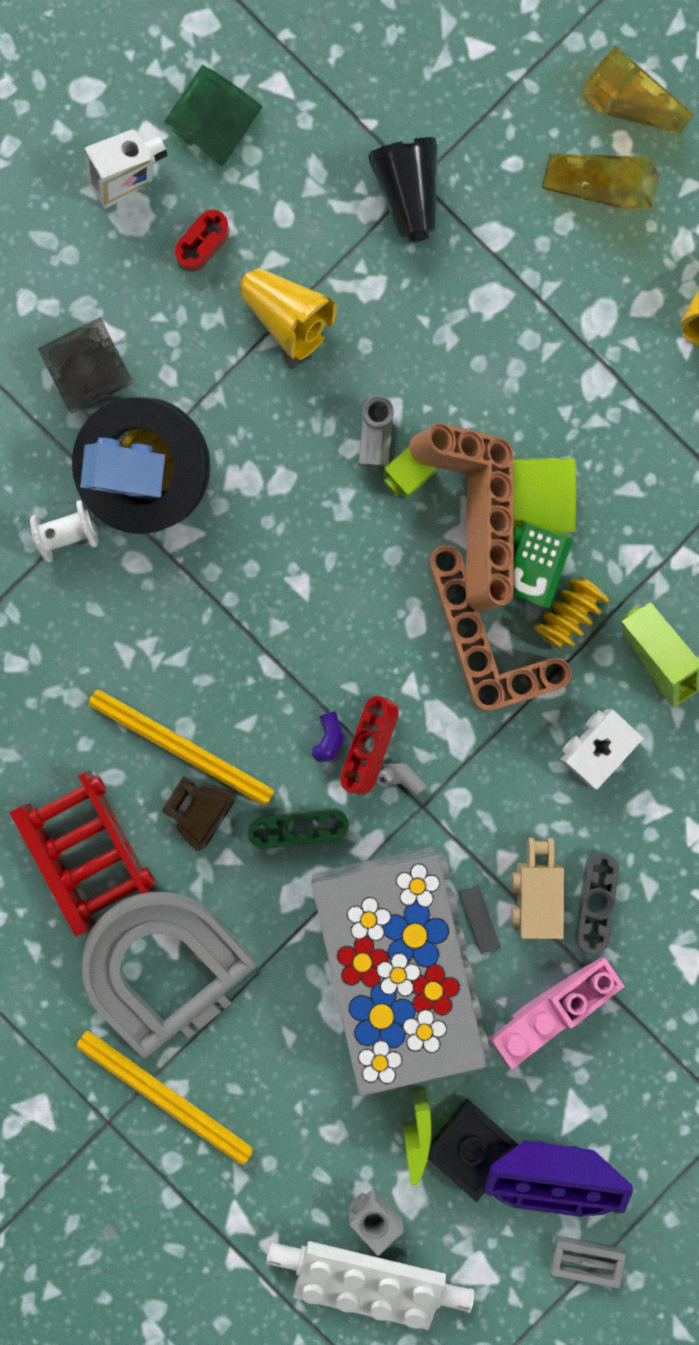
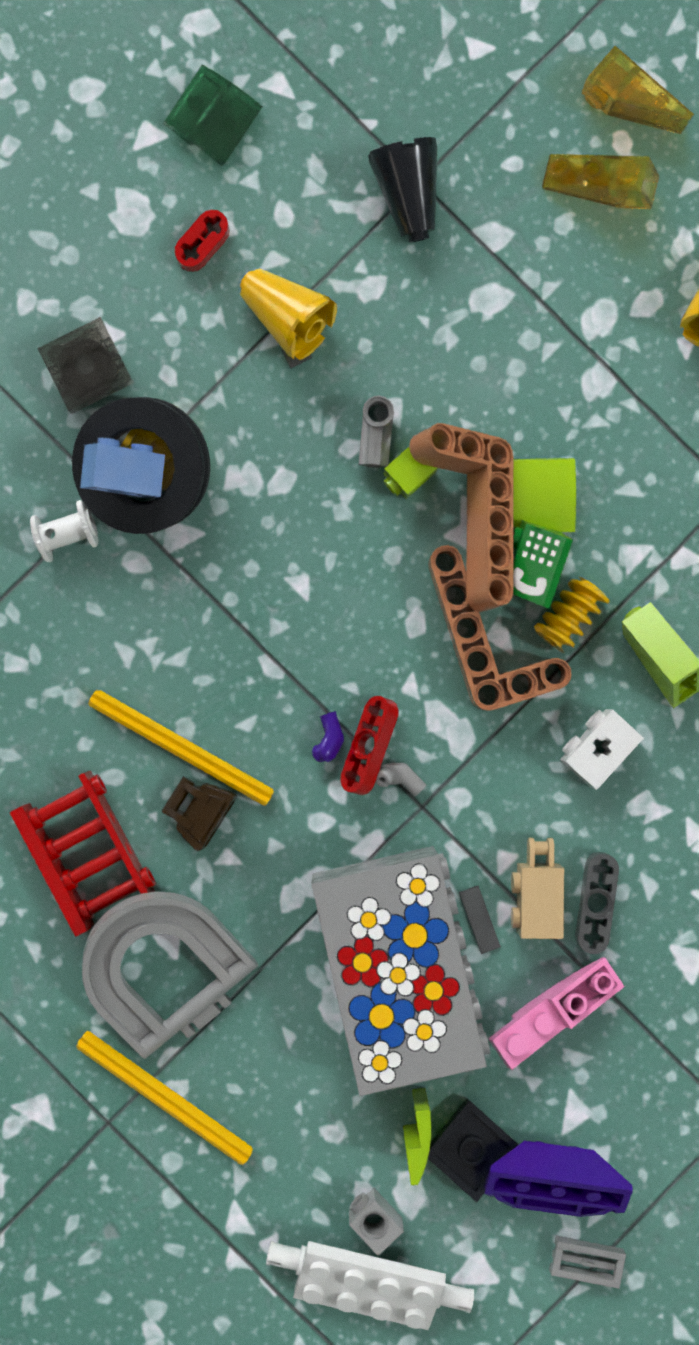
(121, 165): white torso -> none
(273, 840): dark green beam -> none

